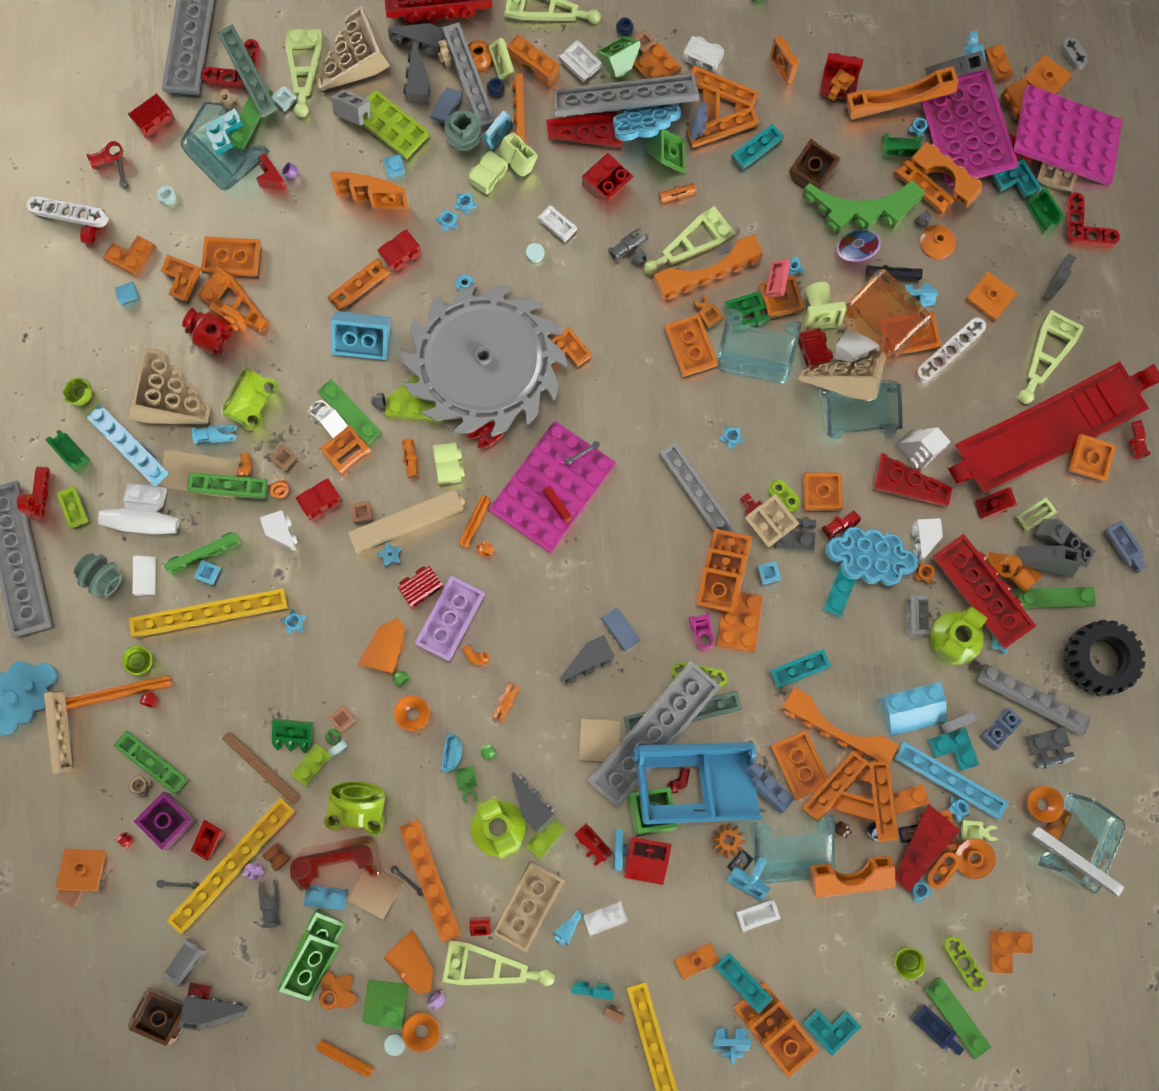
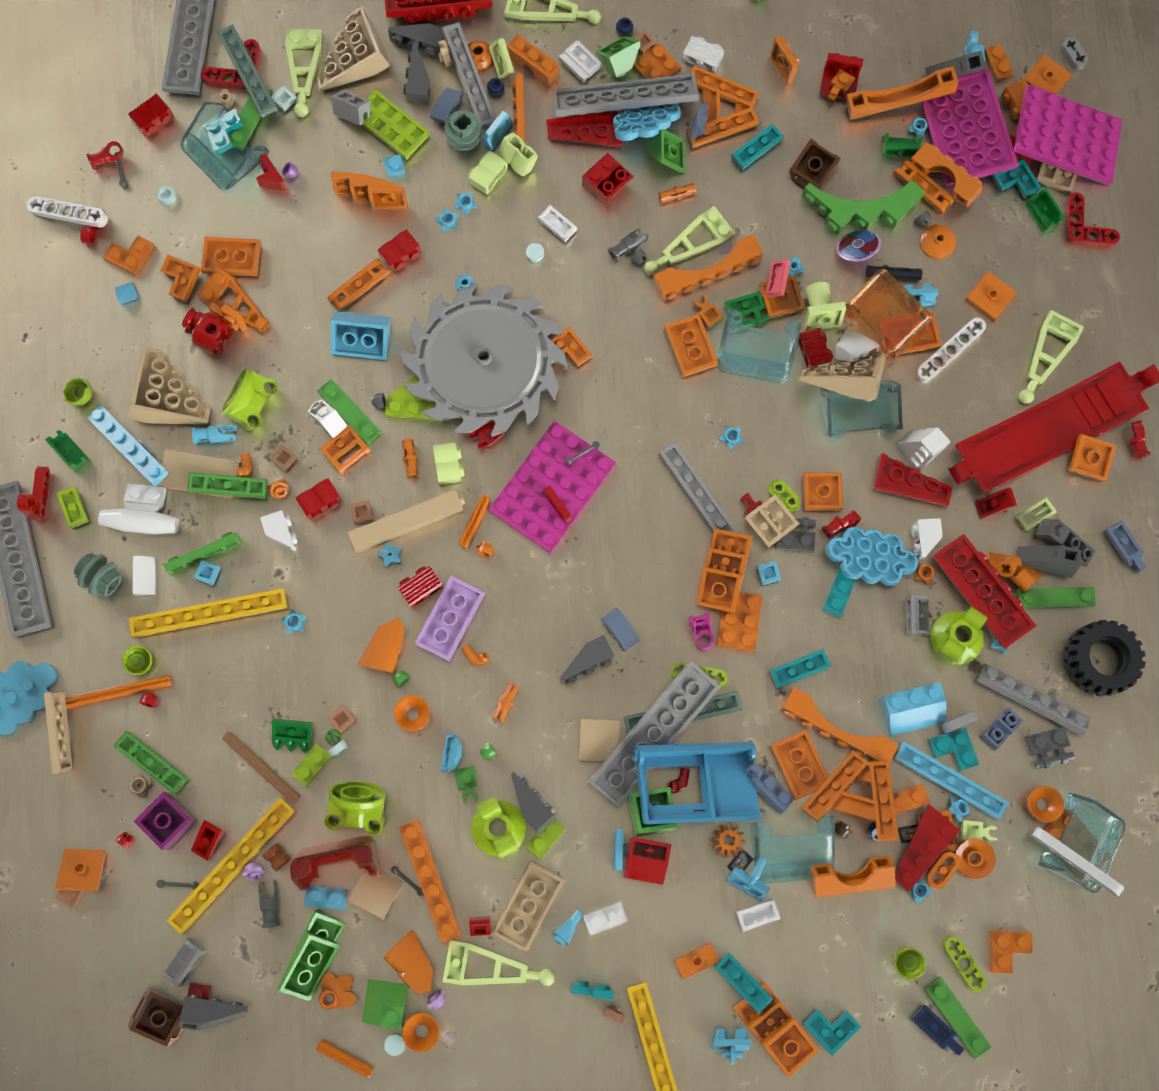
(594, 843): red plate -> none
(1060, 277): dark grey beam -> none

